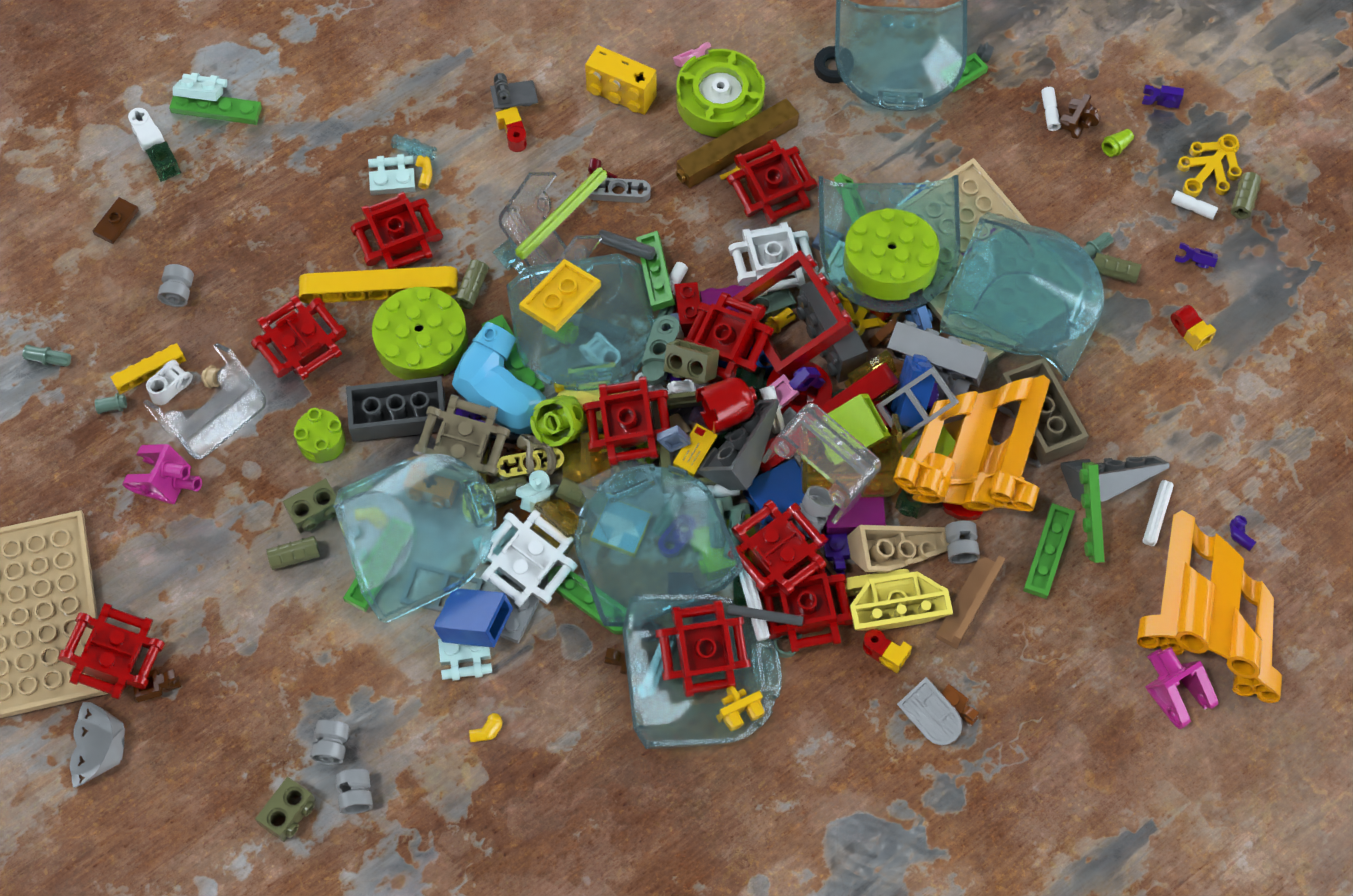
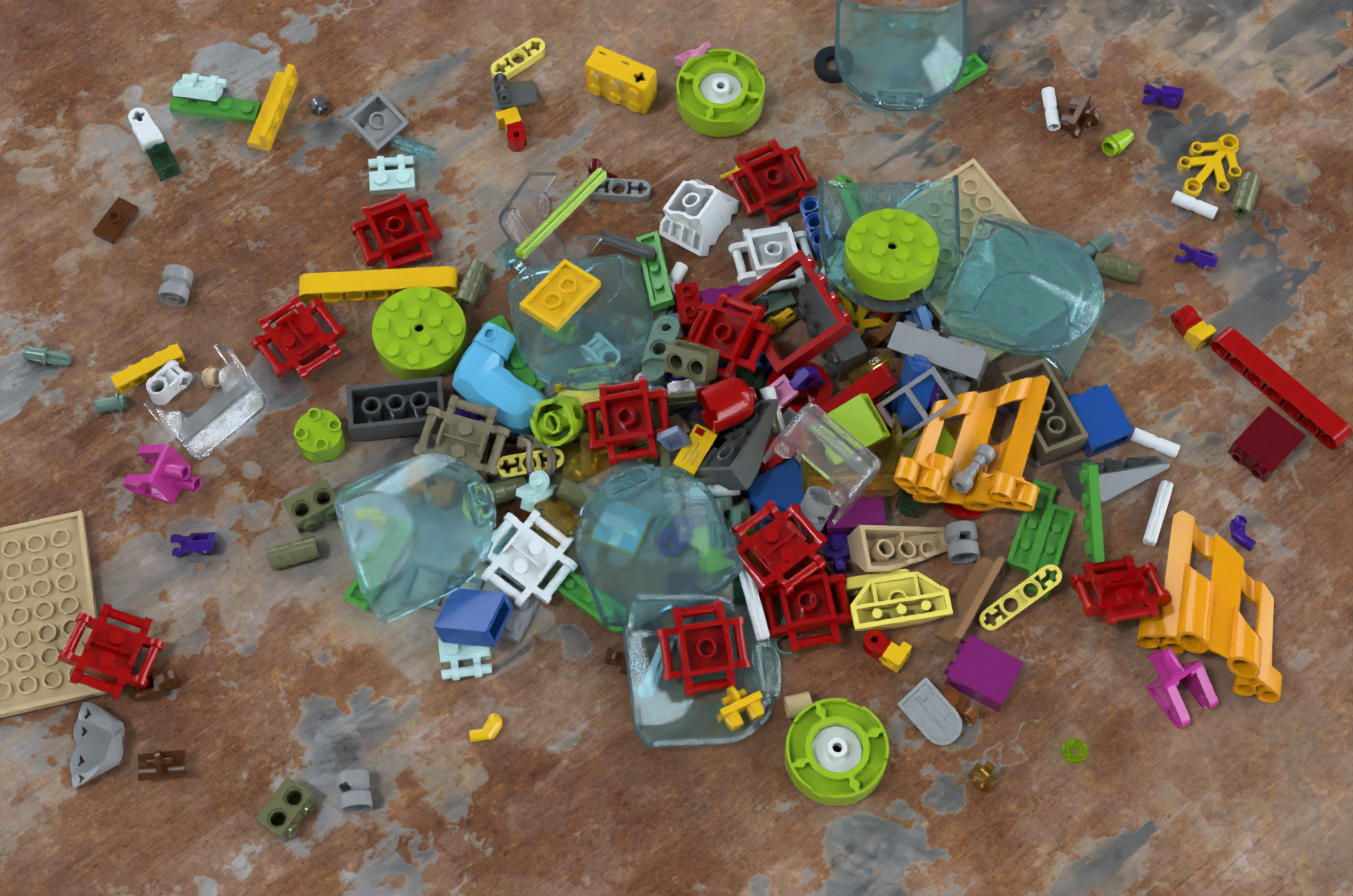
(162, 765): none -> reddish brown hips
(196, 542): none -> dark purple plate
(273, 109): none -> yellow fence
(319, 105): none -> dark grey plate
(330, 742): light grey wheel -> none
(375, 121): none -> light grey plate
(426, 173): yellow arm -> none
(521, 51): none -> light yellow beam
(697, 216): none -> white slope
(741, 139): pearl gold brick -> none
(765, 615): dark grey bar -> none
(796, 703): none -> tan beam
(810, 214): none -> blue beam
(859, 757): none -> lime piece
(964, 480): none -> light grey piece
(982, 672): none -> magenta brick
(982, 777): none -> pearl gold plate
(1021, 599): none -> light yellow beam
(1031, 529): none -> bright green plate
(1079, 745): none -> clear neon green plate
(1101, 419): none -> blue brick
(1119, 593): none -> red brick
(1152, 441): none -> white piece
(1266, 444): none -> dark red panel
(1281, 388): none -> red beam

